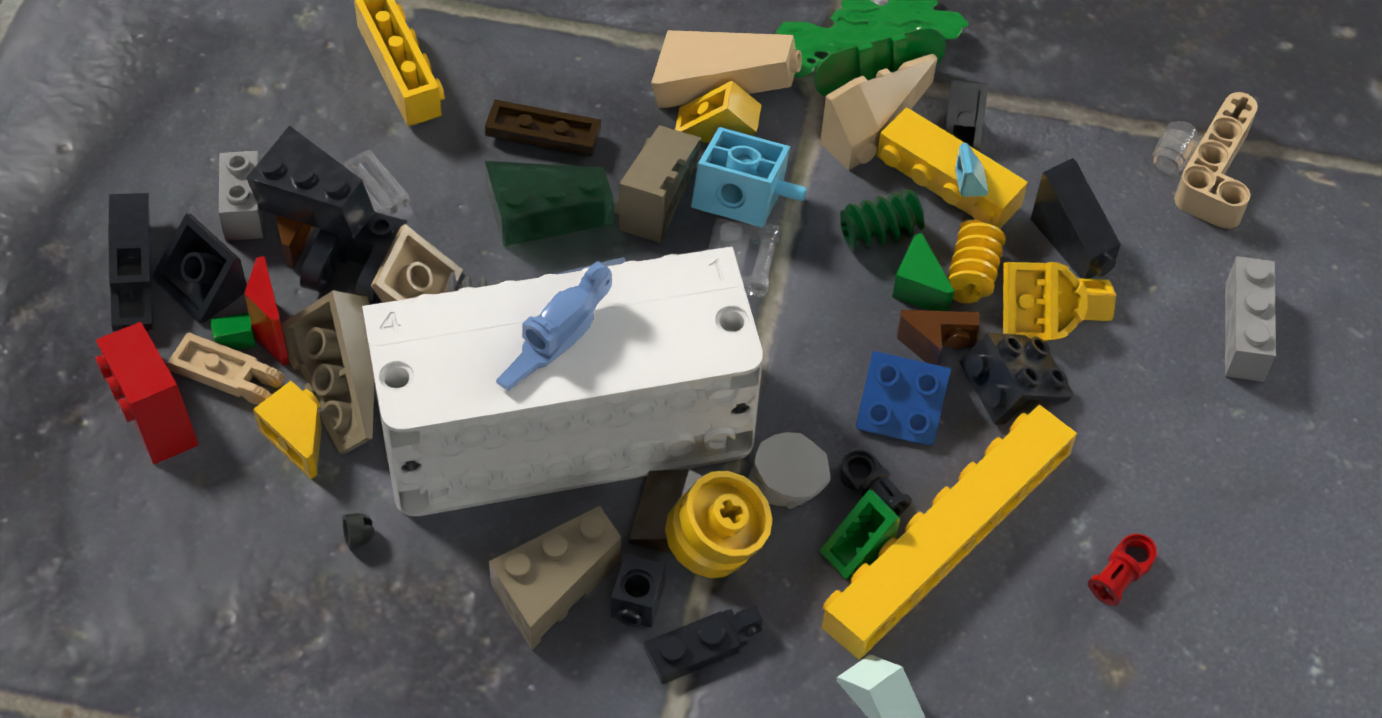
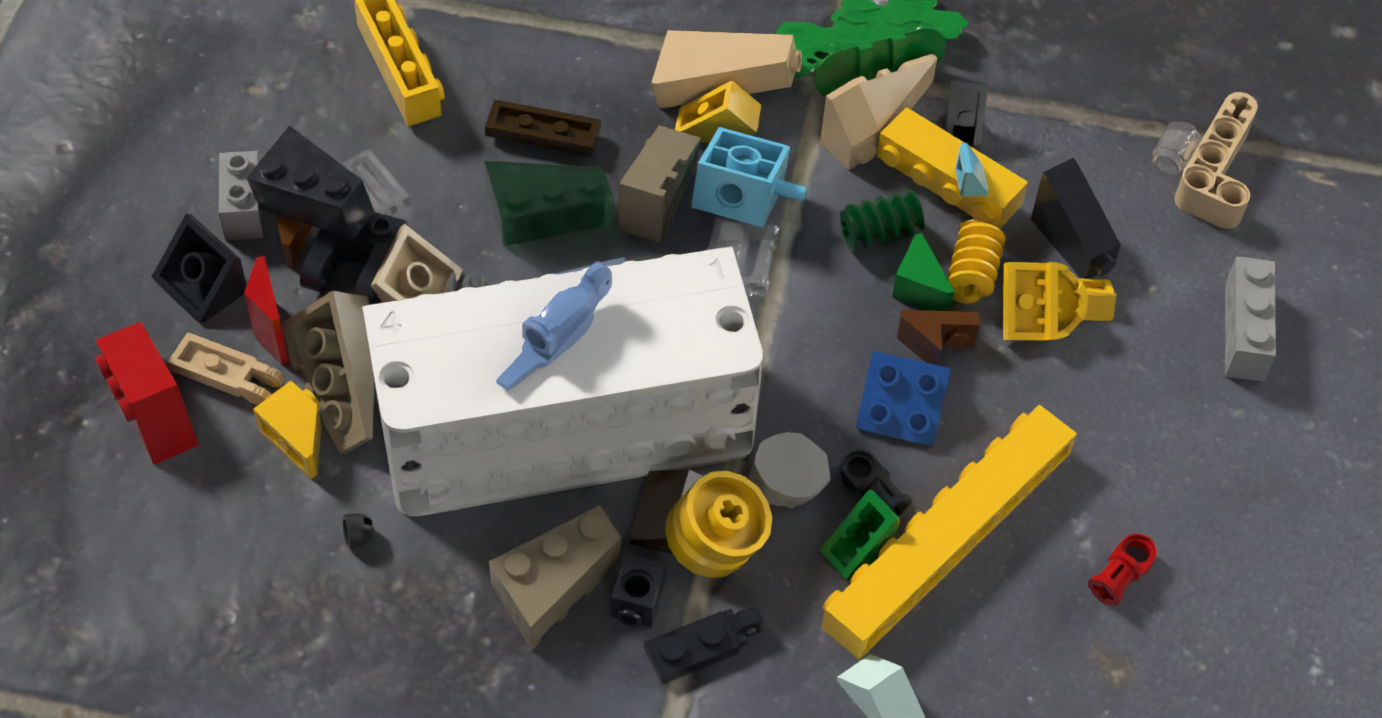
(130, 260): black slope -> none
(233, 331): green slope -> none
(1011, 371): black bracket -> none

